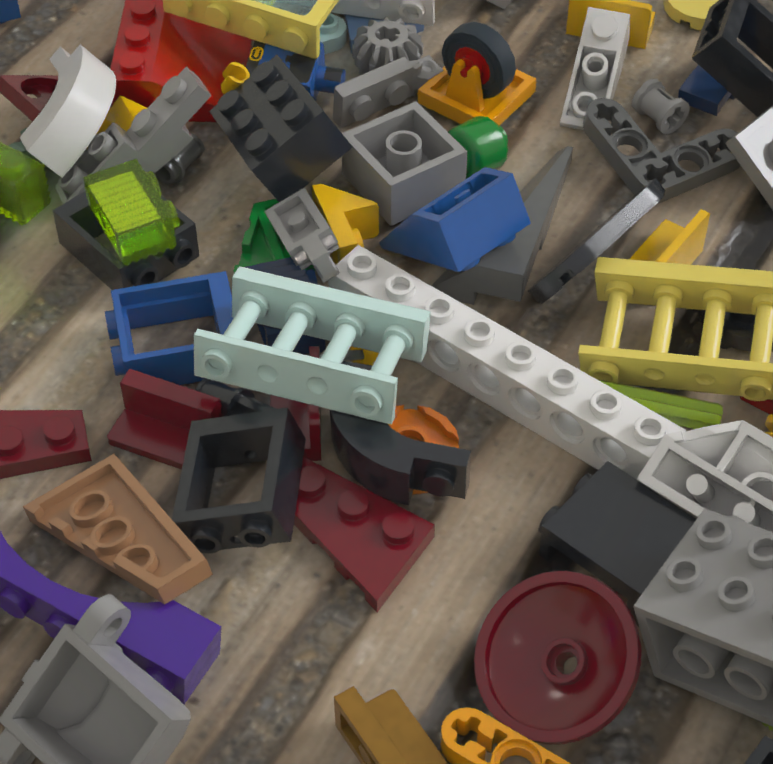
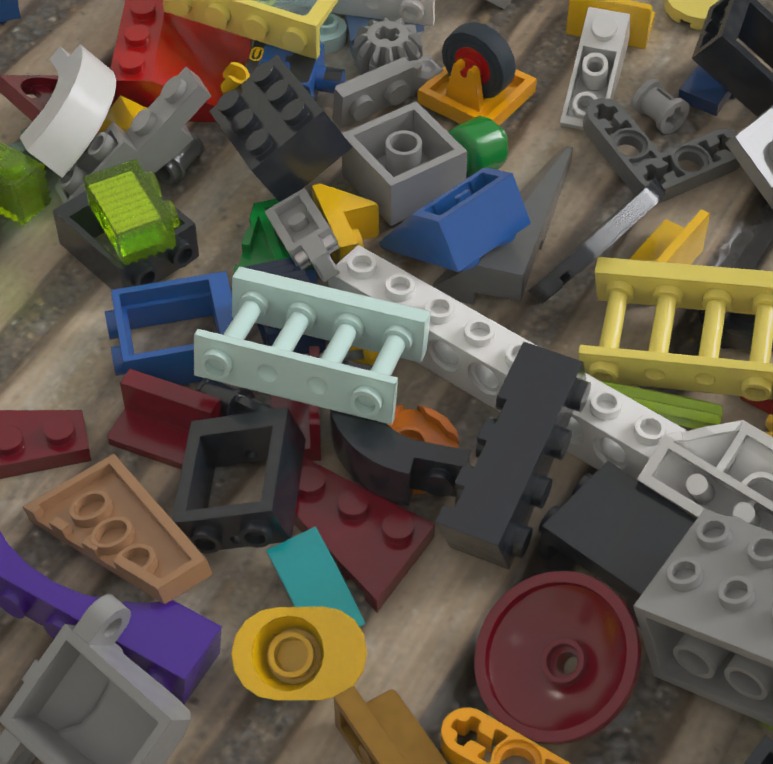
(299, 653): none -> yellow piece
(312, 575): none -> teal slope
(515, 457): none -> black wedge

